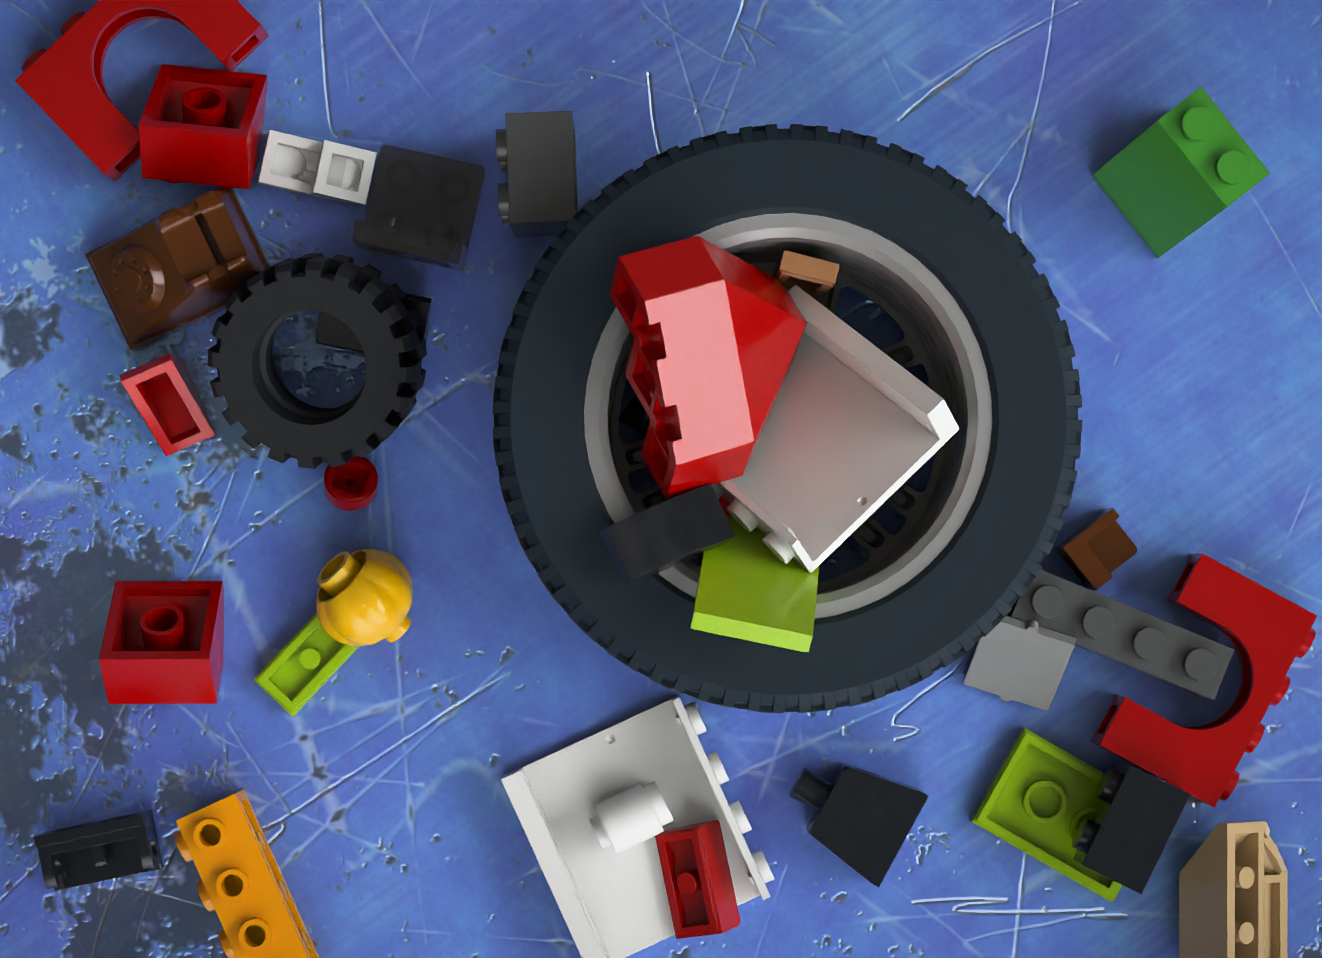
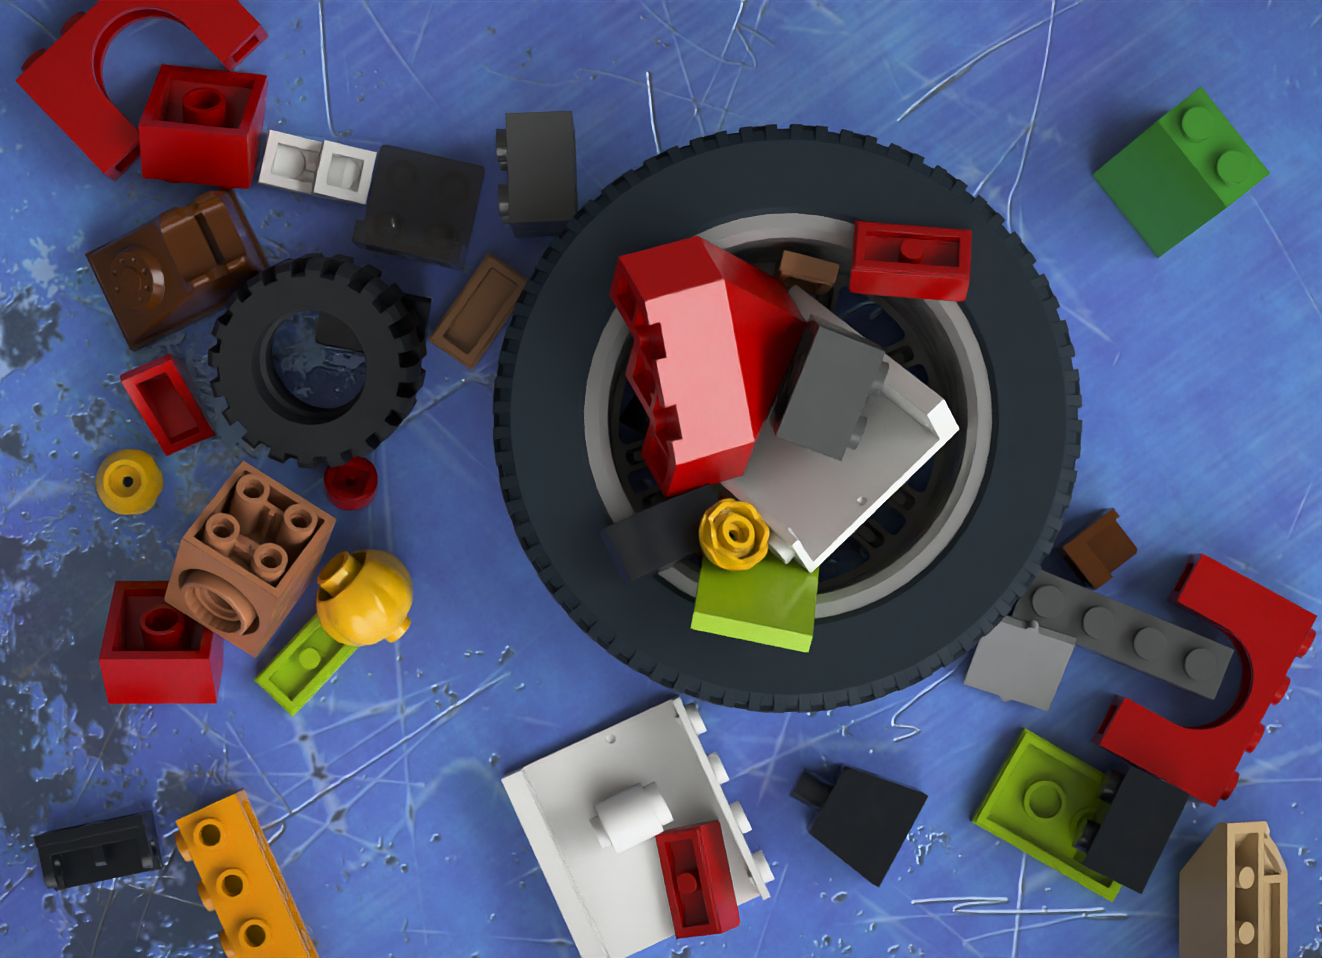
(146, 485): none -> yellow plate
(248, 558): none -> nougat brick
(479, 312): none -> medium nougat tile
(747, 527): none -> yellow plate
(828, 389): none -> dark grey slope
(910, 261): none -> red slope

